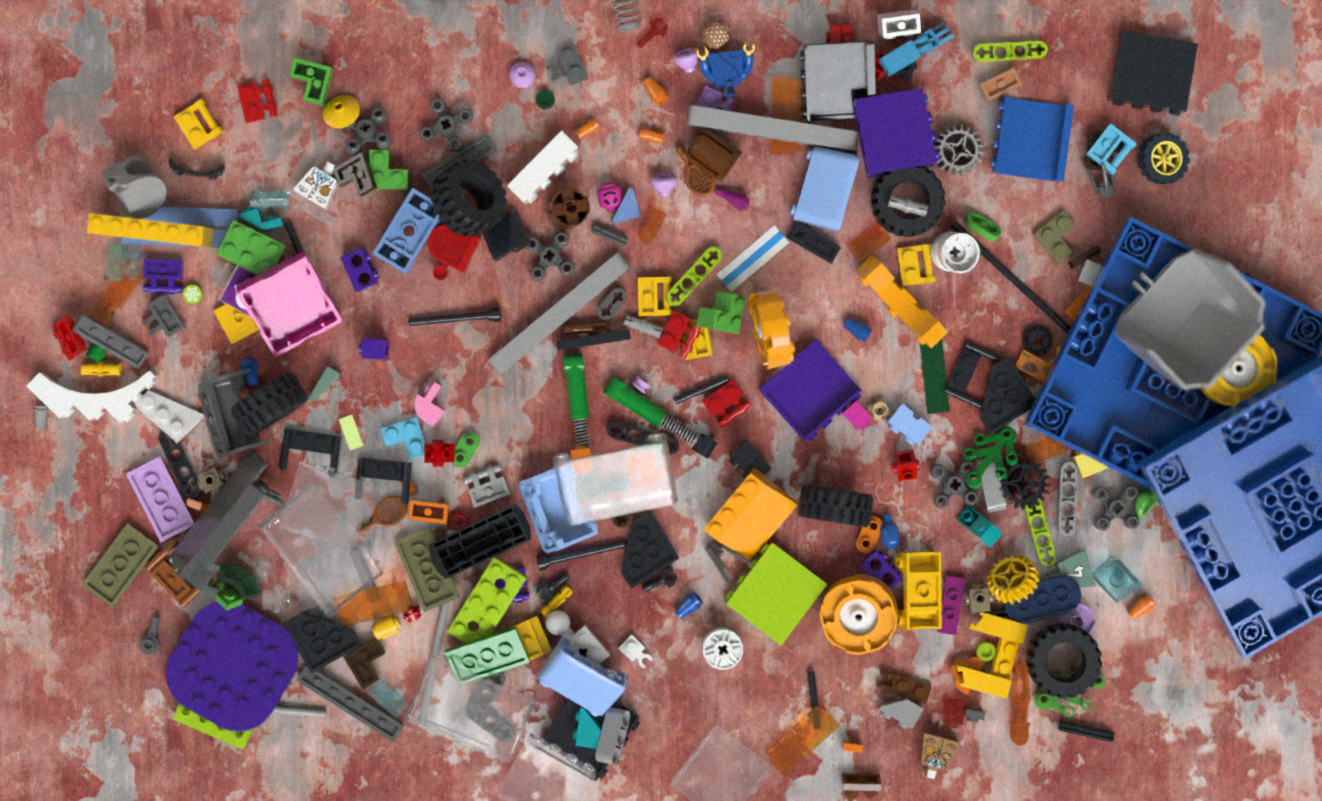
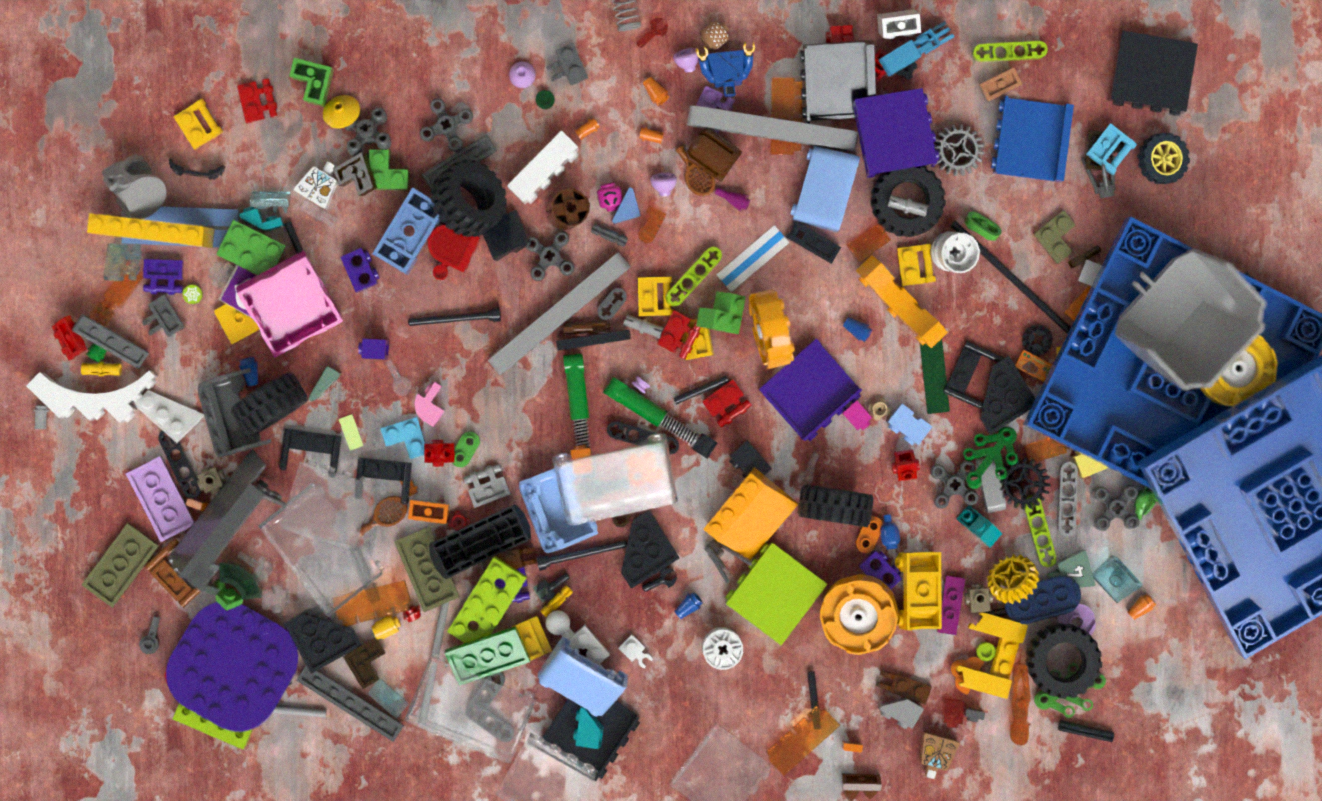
(512, 558): none -> reddish brown hinge
(612, 736): light grey beam -> none

